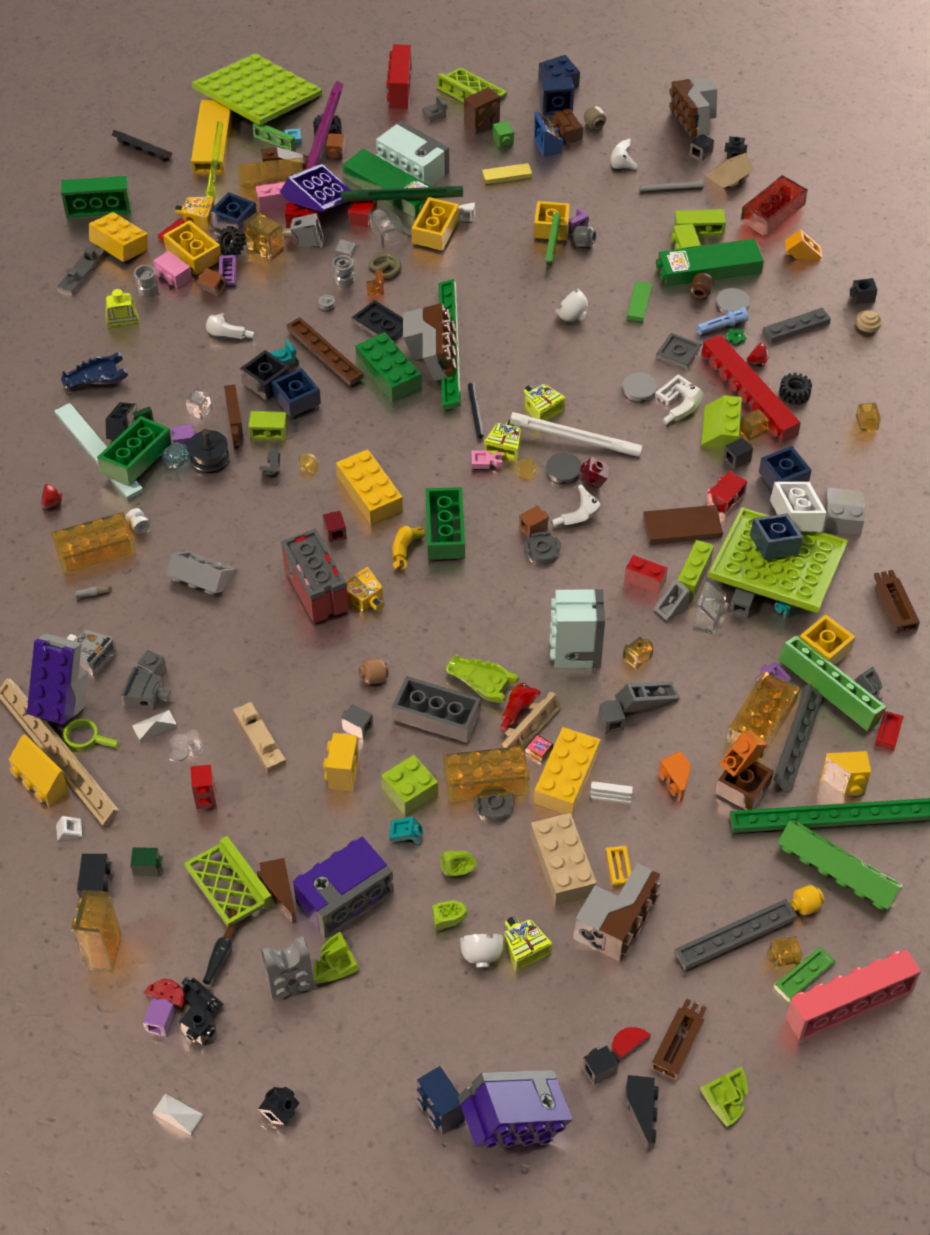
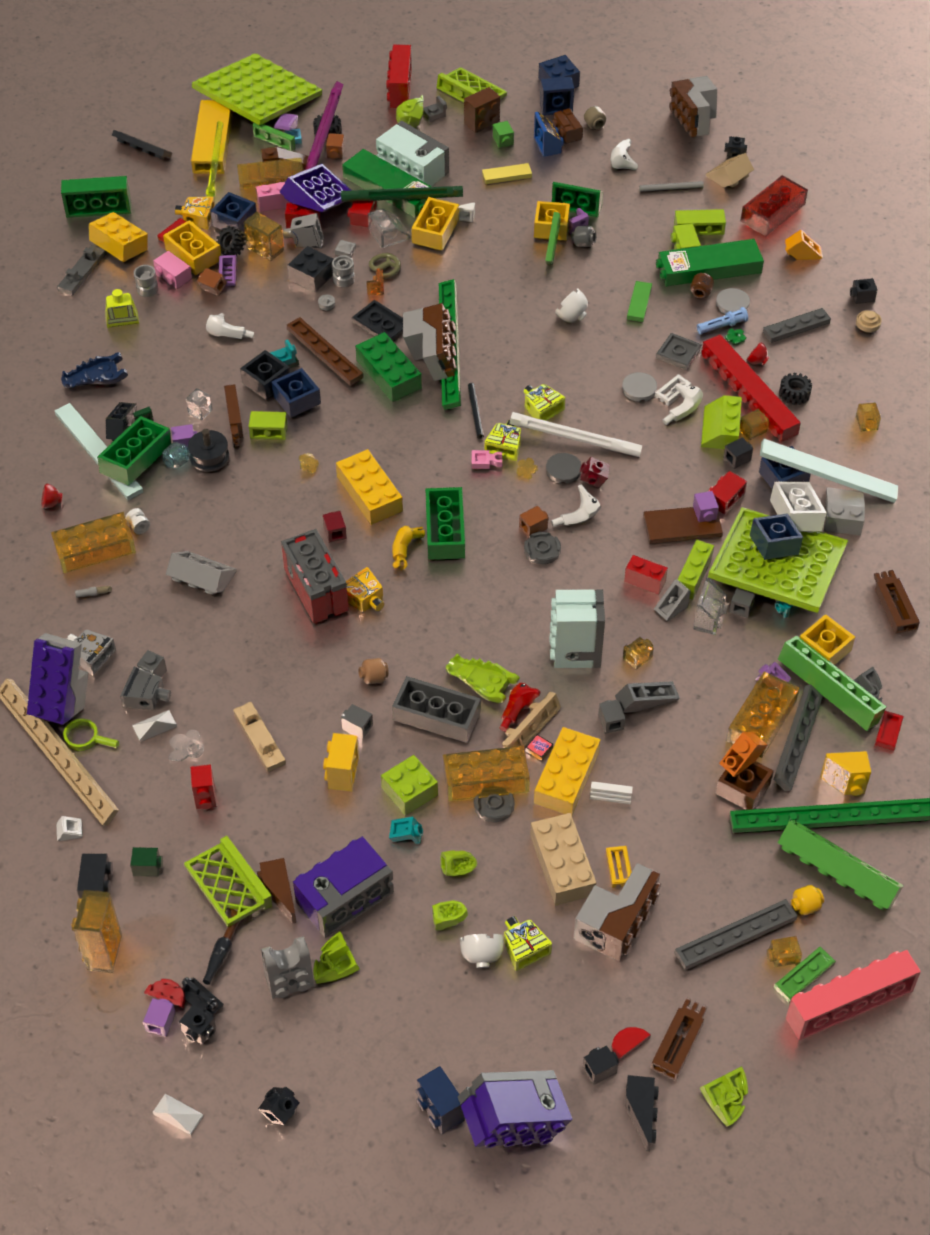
(37, 771): yellow slope -> none
(274, 459): dark grey bracket -> none
(287, 122): none -> medium lavender slope
(310, 269): none -> black brick
(410, 111): none -> lime helmet
(578, 197): none -> green slope
(676, 773): orange slope -> none
(701, 147): black brick -> none
(705, 506): none -> medium lavender brick
(829, 470): none -> light aqua tile

